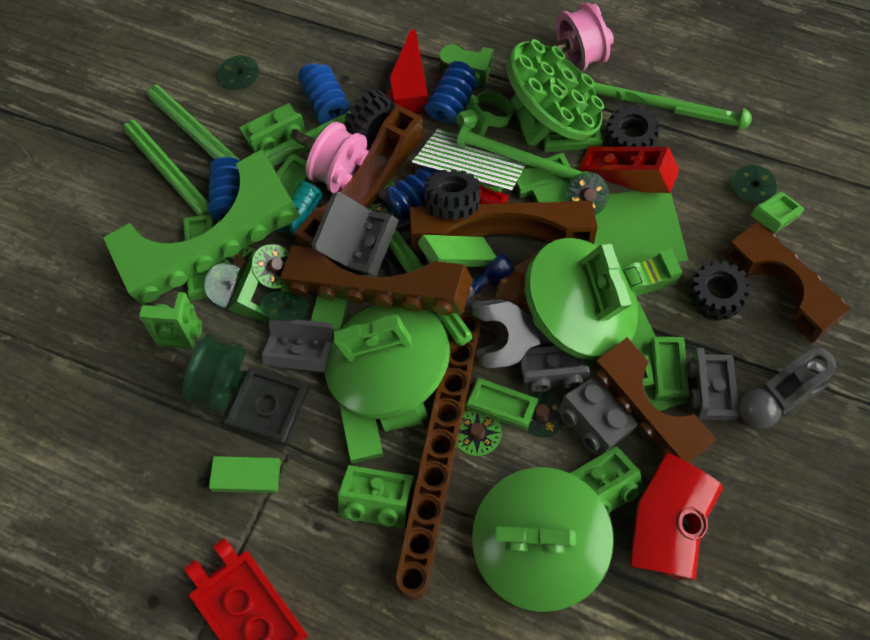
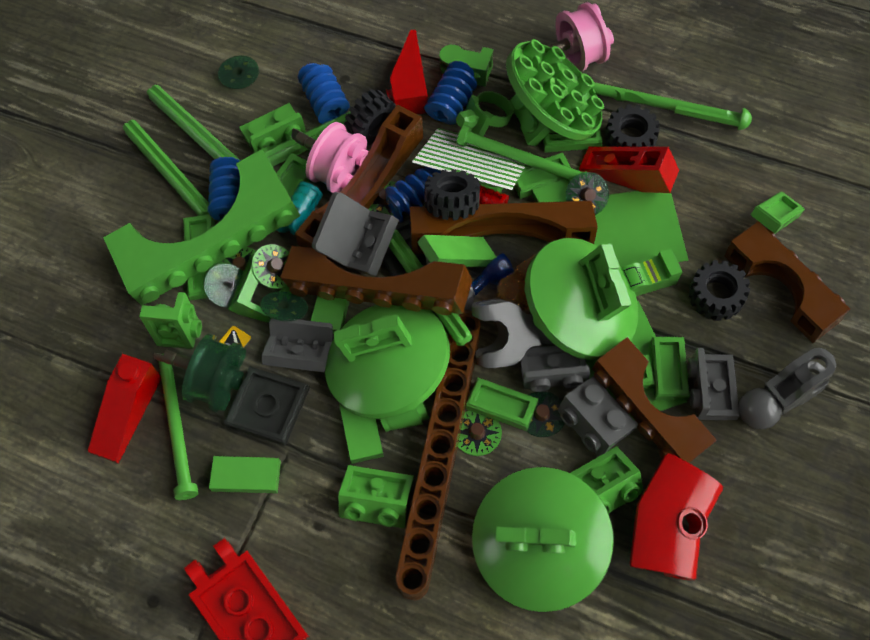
(123, 406): none -> red slope
(185, 489): none -> bright green bar
(235, 335): none -> yellow sticker
(754, 183): clear green piece -> none

